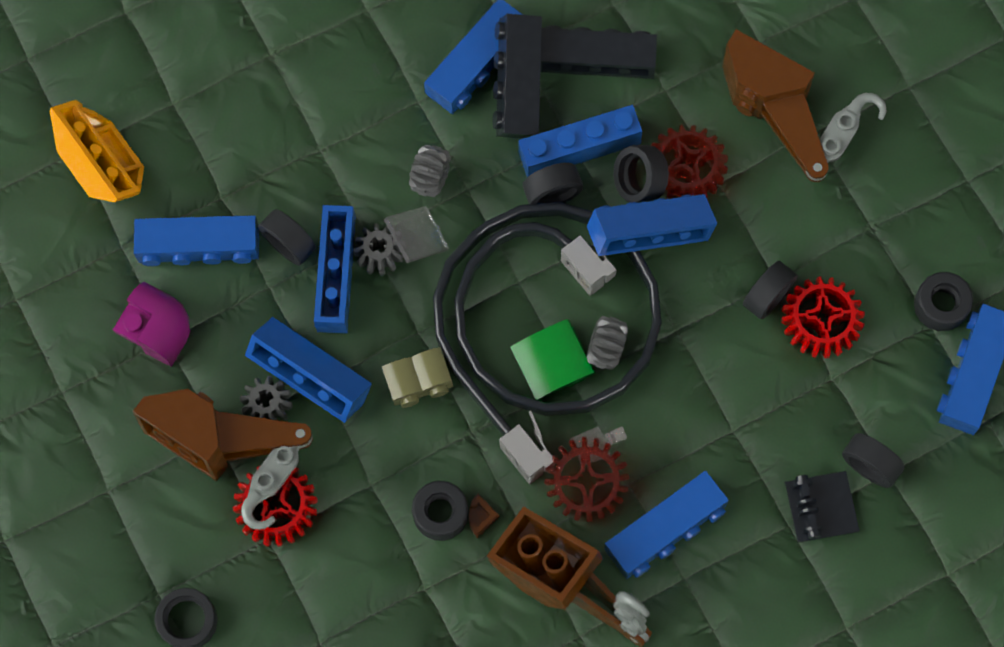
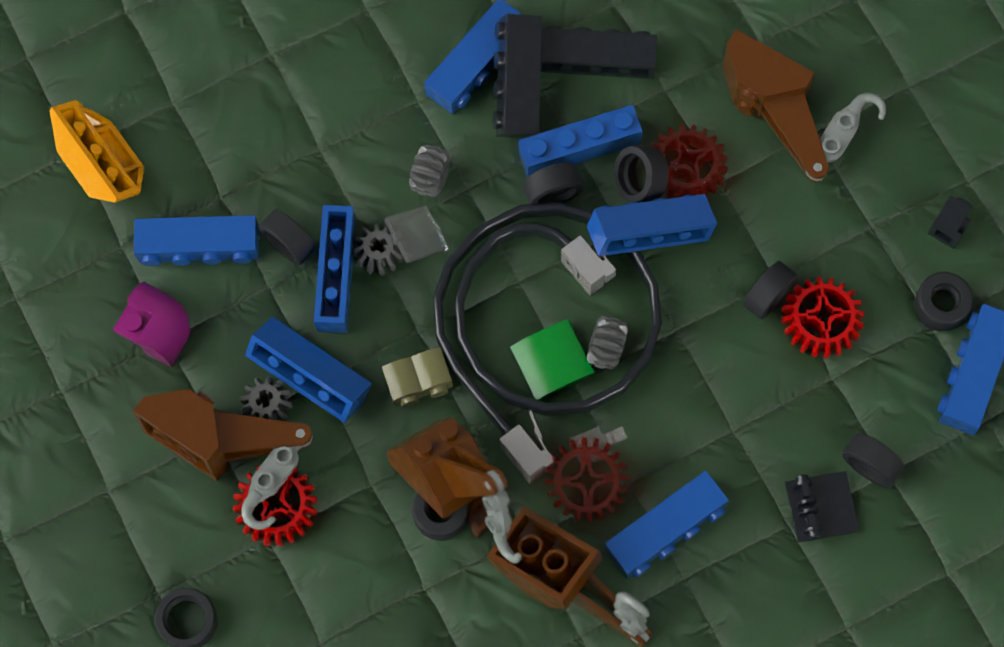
(450, 472): none -> reddish brown slope
(951, 221): none -> black brick

